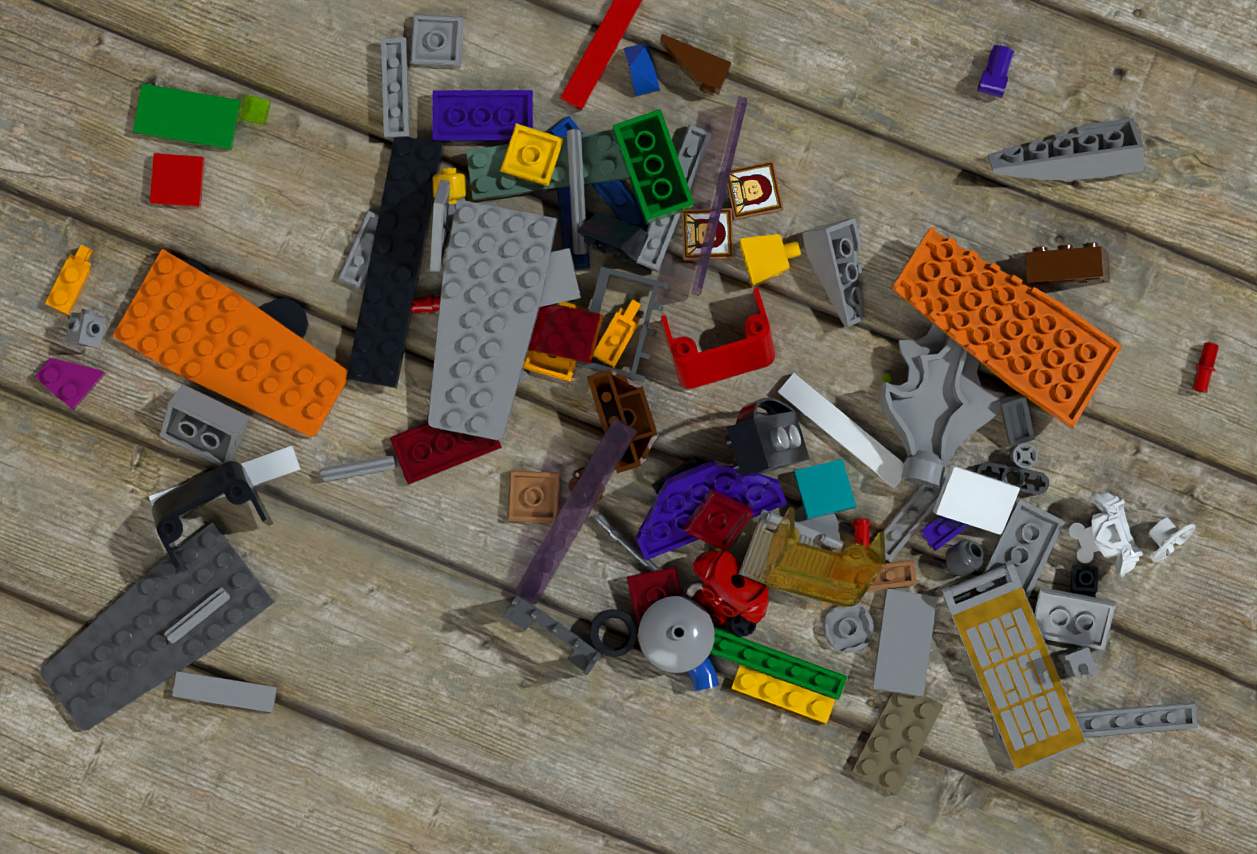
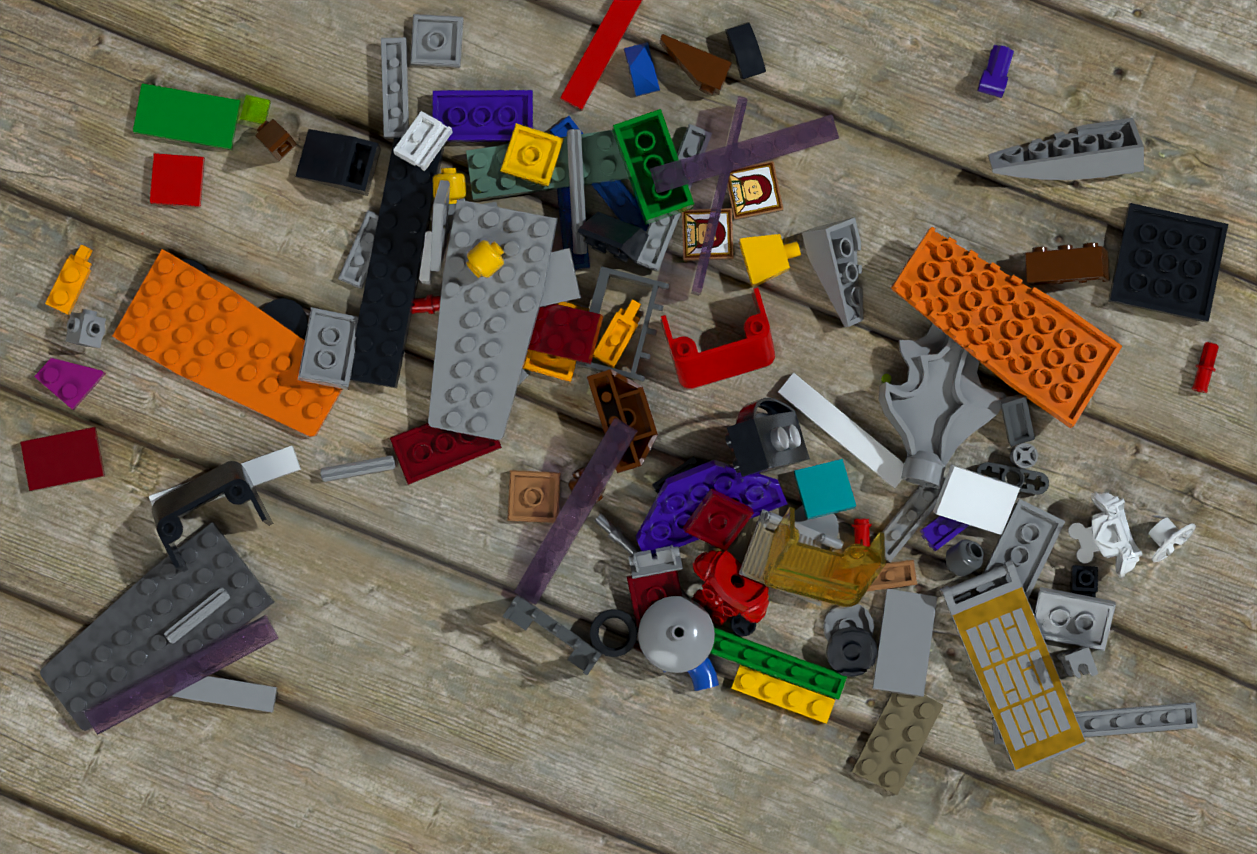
(62, 459): none -> dark red tile
(181, 674): none -> clear purple plate
(204, 425): light grey slope -> none
(275, 139): none -> reddish brown slope
(328, 348): none -> light grey tile
(338, 161): none -> black slope
(422, 141): none -> white plate
(425, 273): none -> white tile
(485, 259): none -> yellow head
(644, 564): none -> light grey hinge
(744, 153): none -> clear purple plate
(746, 50): none -> black slope
(851, 651): none -> black tile
(1168, 262): none -> black plate

